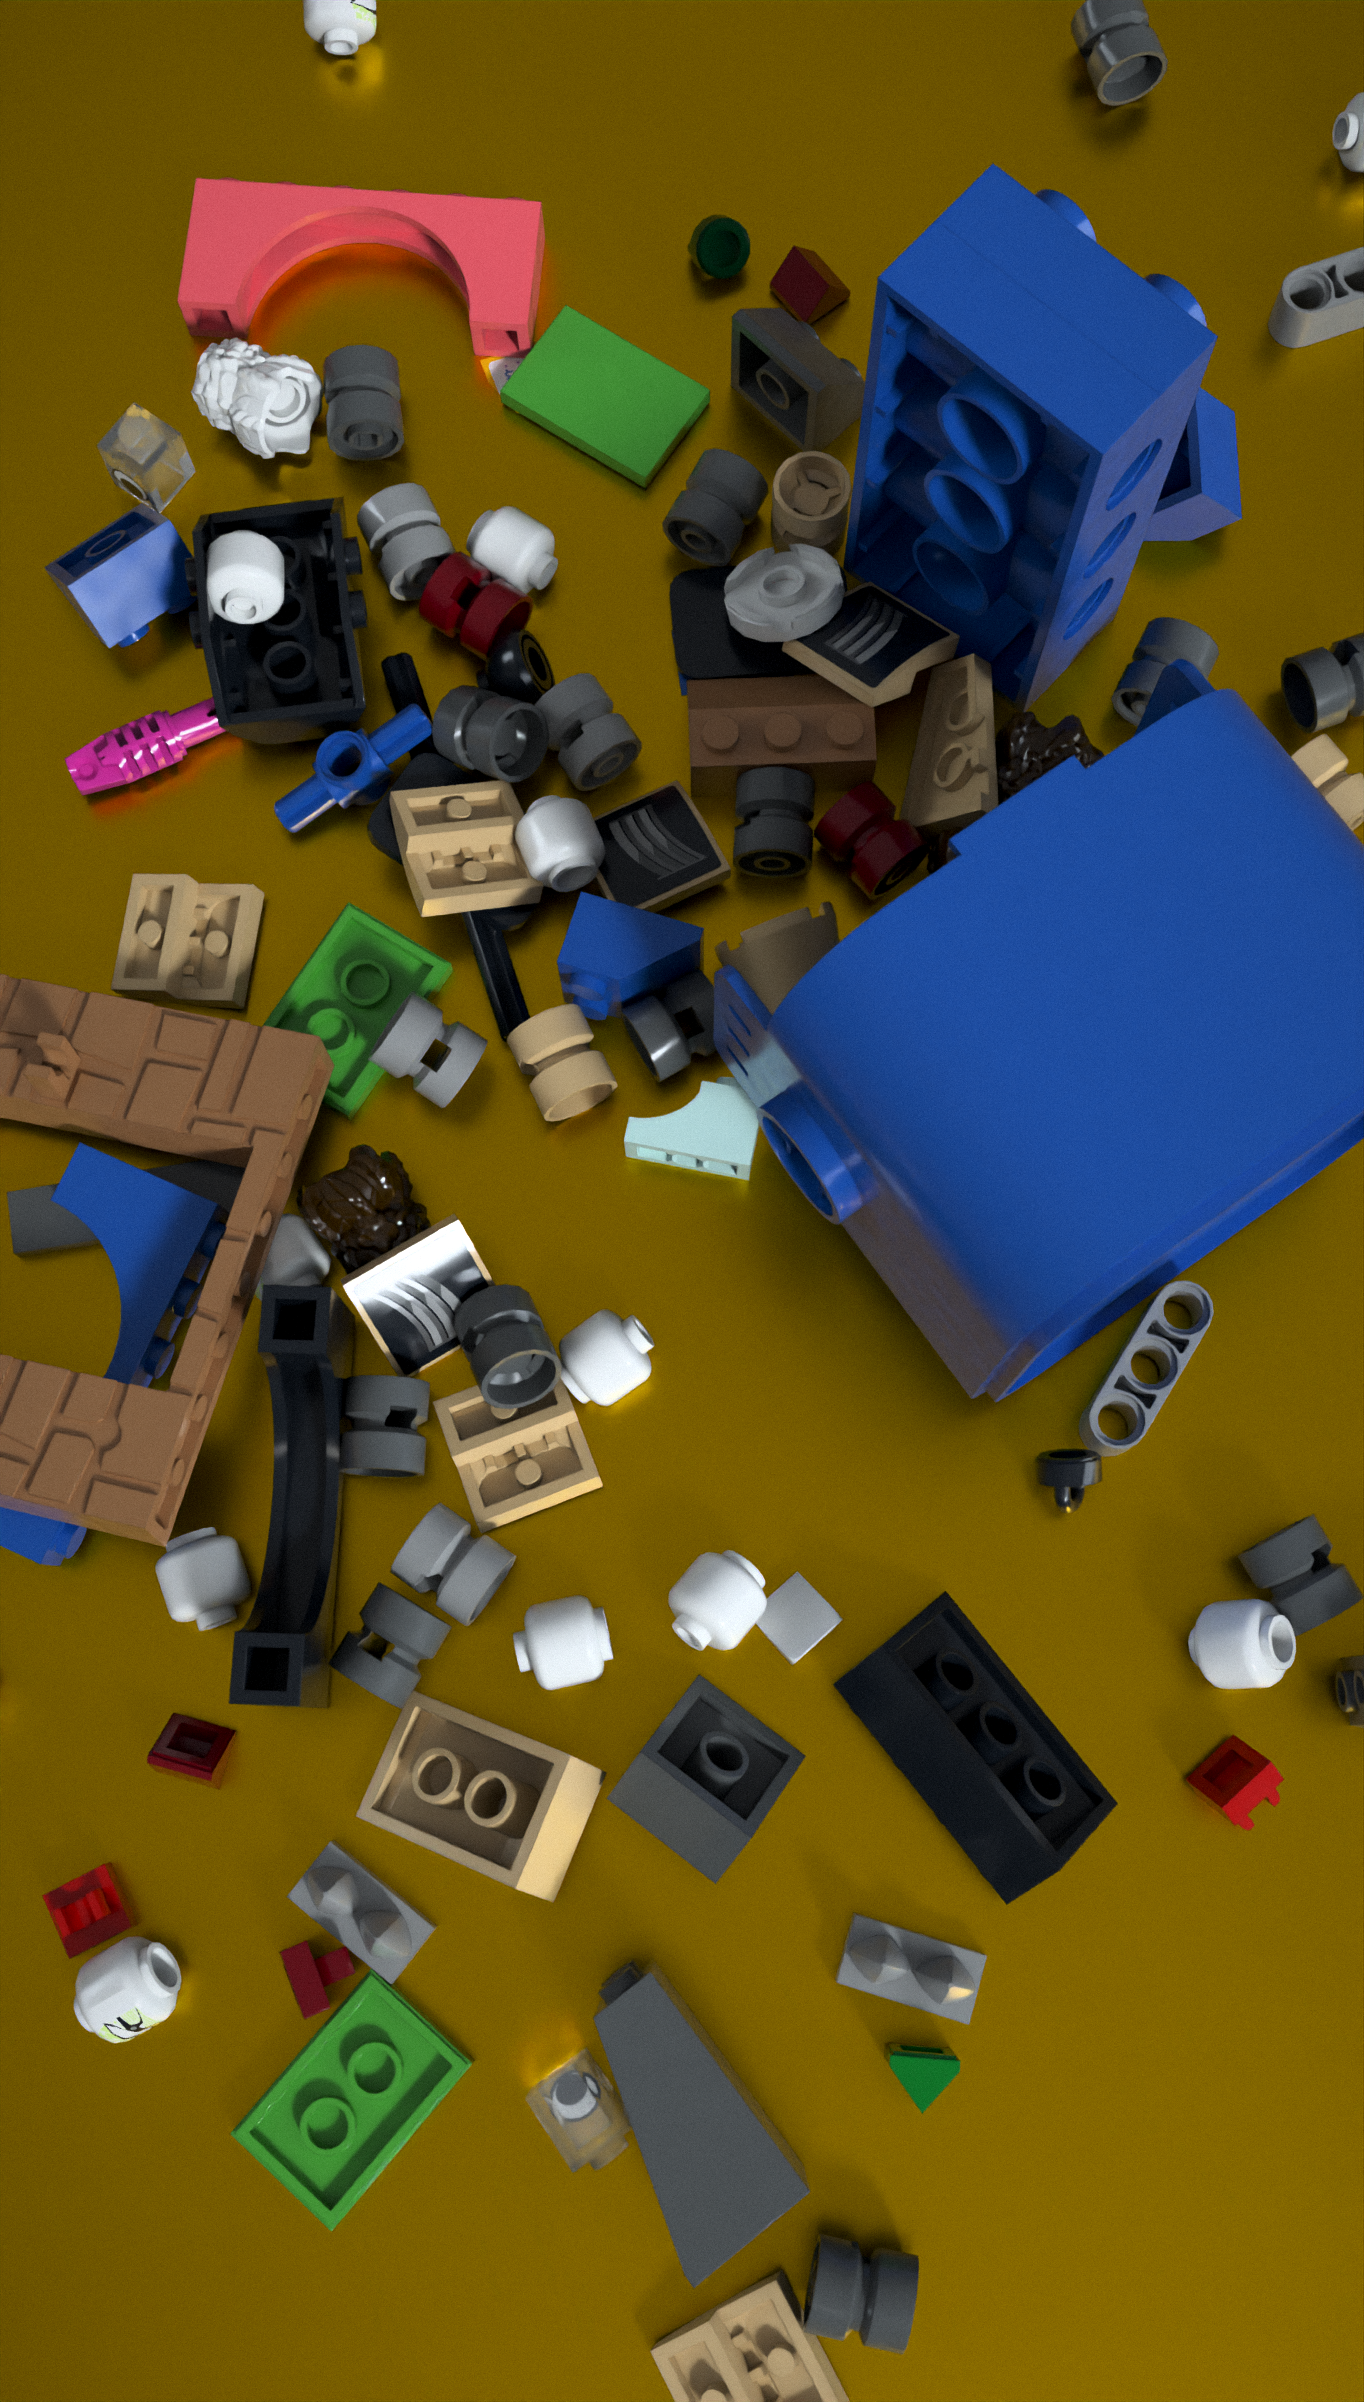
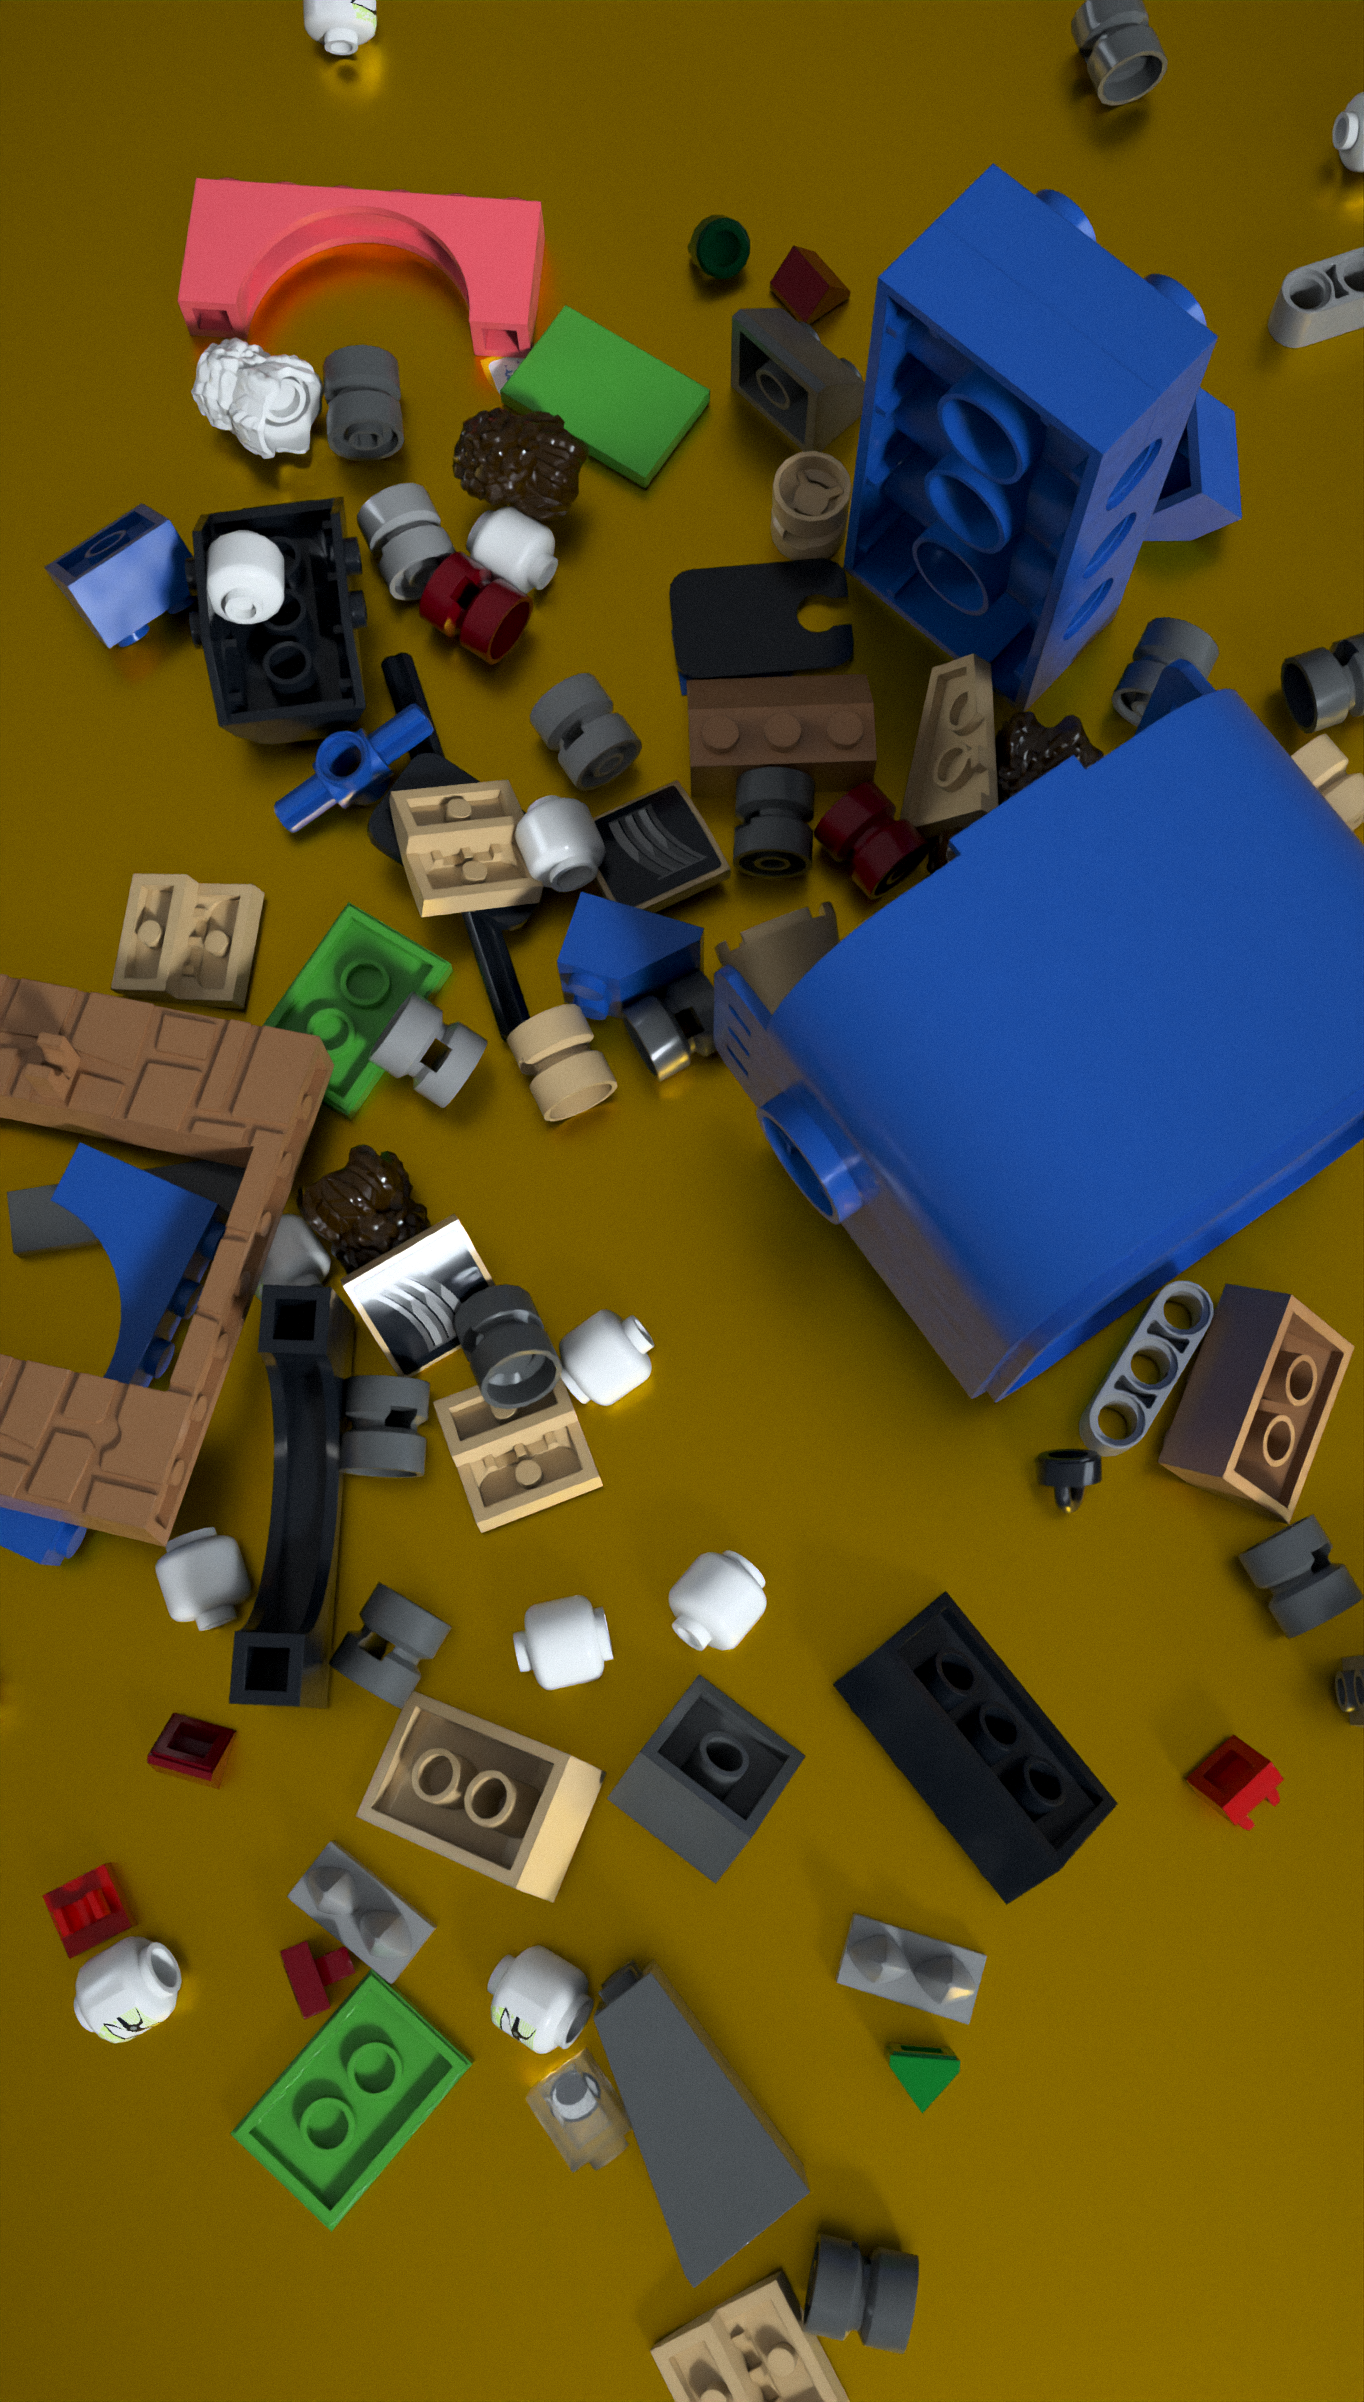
(141, 747): dark pink hinge -> none
(146, 457): clear brick -> none
(452, 1564): light grey wheel -> none
(490, 733): dark grey wheel -> none
(517, 667): black brick -> none
(520, 462): none -> dark brown hair
(539, 1999): none -> white head
(707, 1135): light aqua arch -> none
(715, 507): dark grey wheel -> none
(784, 593): white tile -> none
(797, 1618): white slope -> none
(874, 645): slope -> none
(1242, 1644): white head -> none
(1257, 1401): none -> medium nougat slope

